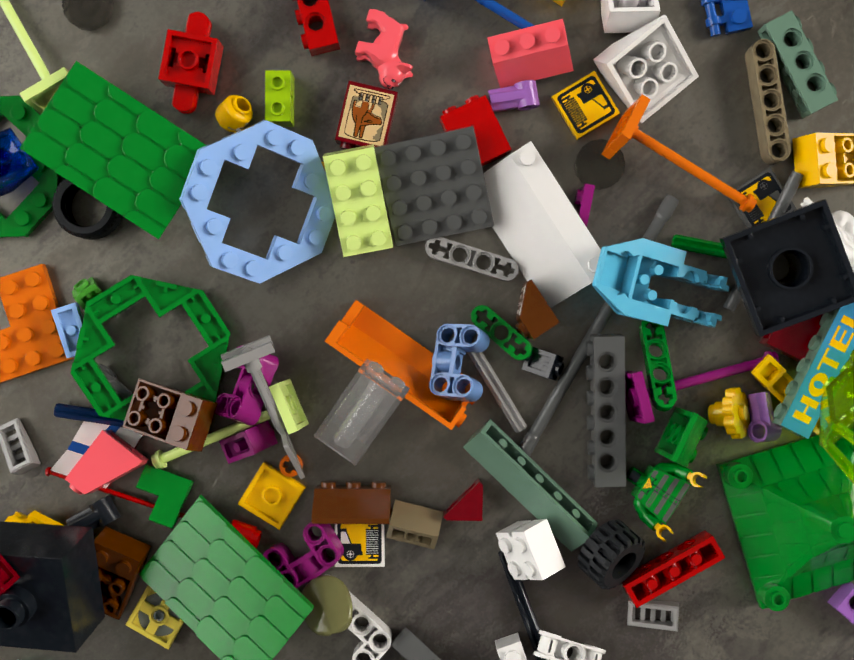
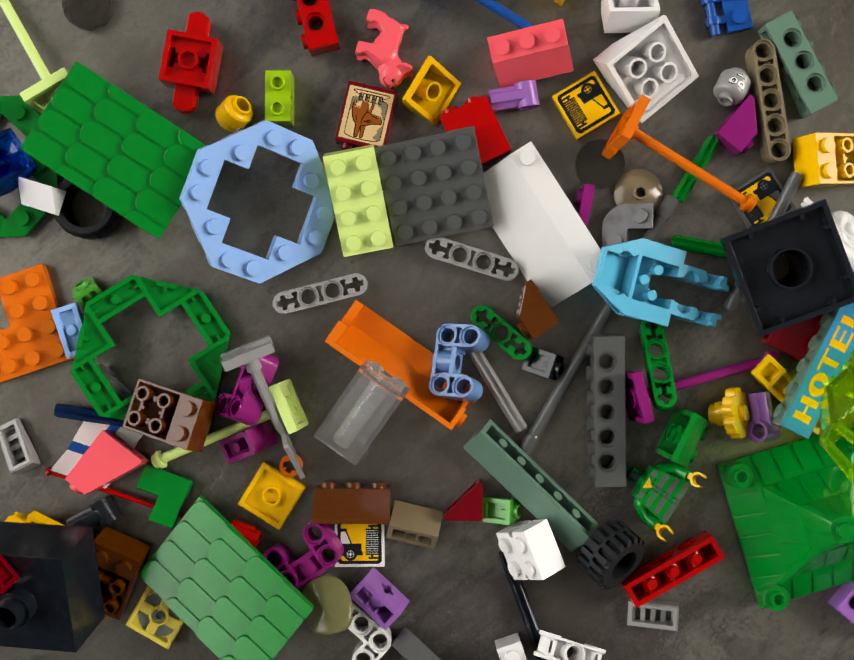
(41, 196): none -> white slope
(320, 292): none -> light grey beam
(379, 598): none -> medium lavender brick
(430, 91): none -> yellow slope
(501, 510): none -> bright green bracket
(625, 218): none -> flat silver plate
(630, 181): none -> dark tan dish
(701, 160): none -> green axle
(732, 86): none -> light grey head
(739, 128): none -> magenta slope

